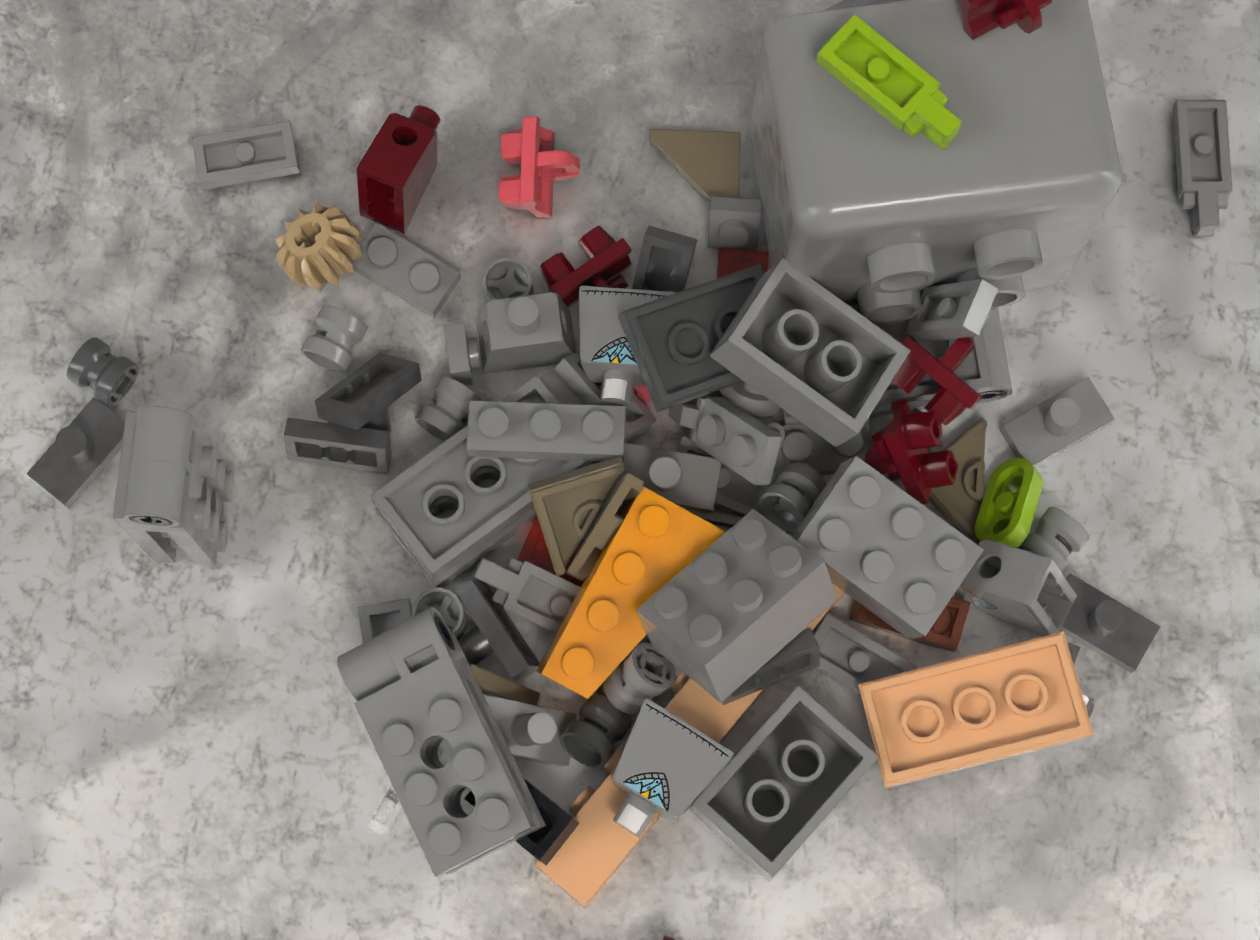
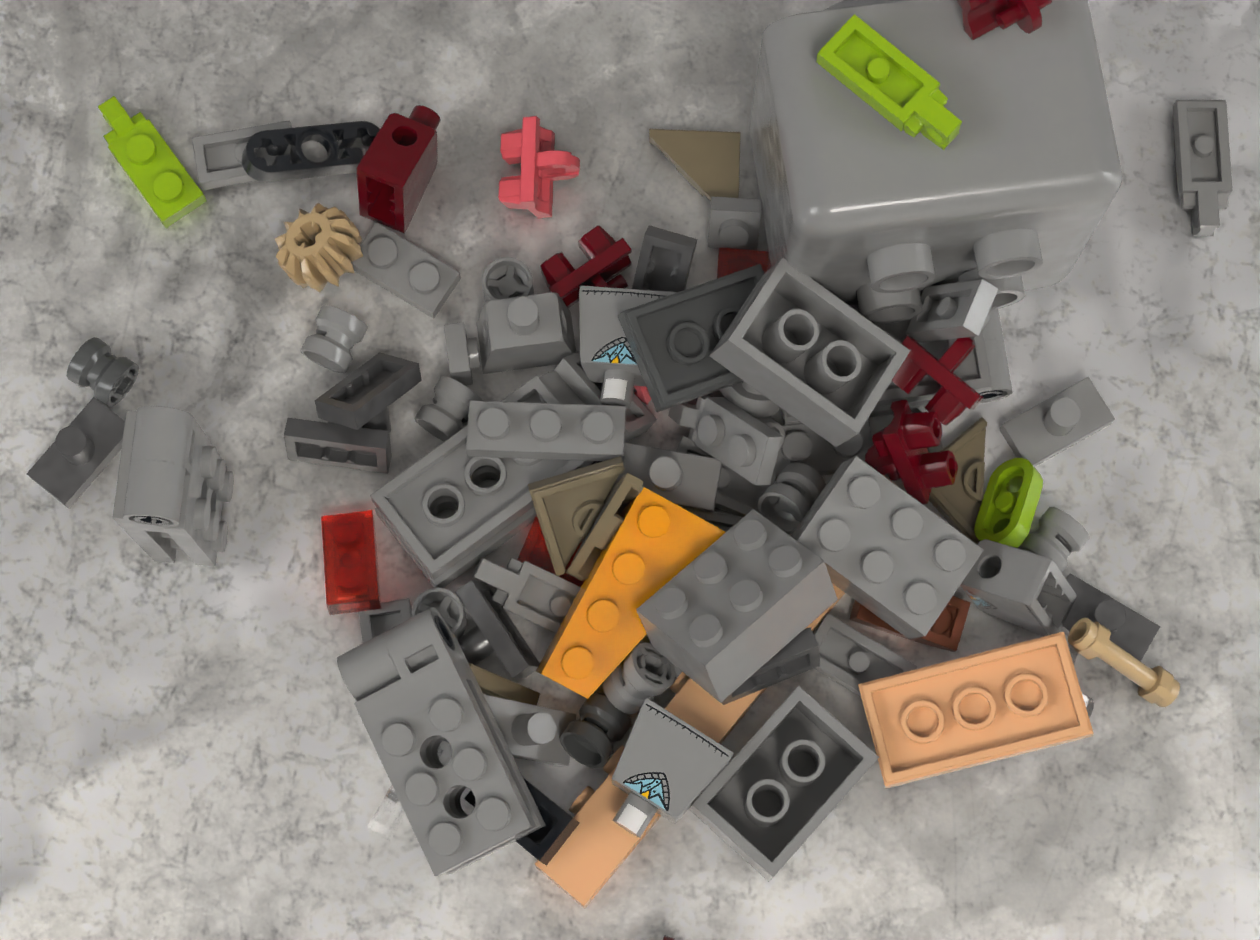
(150, 164): none -> lime hinge
(331, 136): none -> black beam
(350, 562): none -> clear red plate
(1093, 641): none -> tan bar

